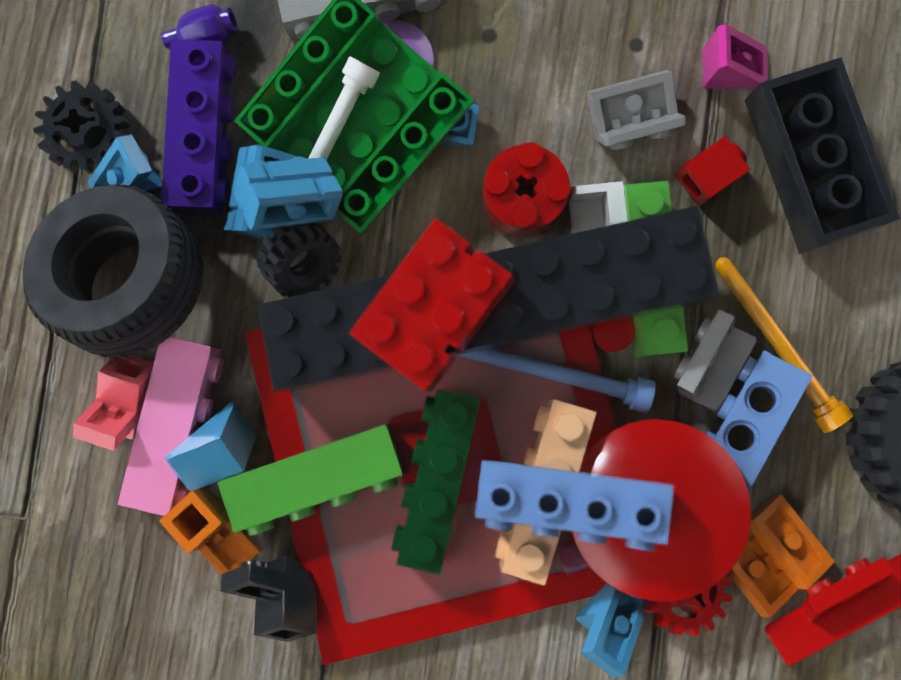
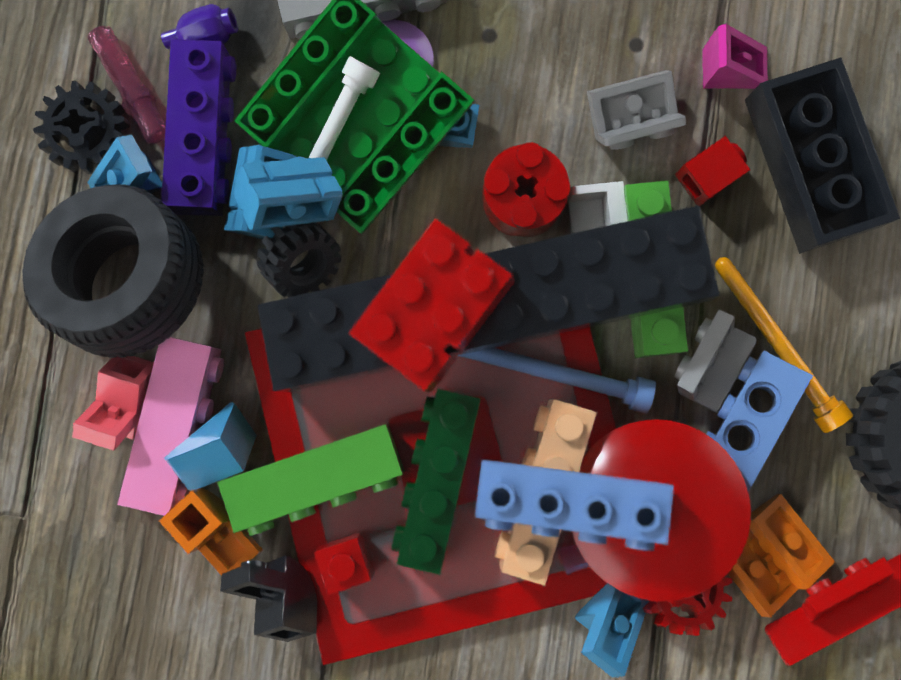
(136, 97): none -> clear pink pin
(344, 563): none -> red brick
(614, 335): red tile -> none

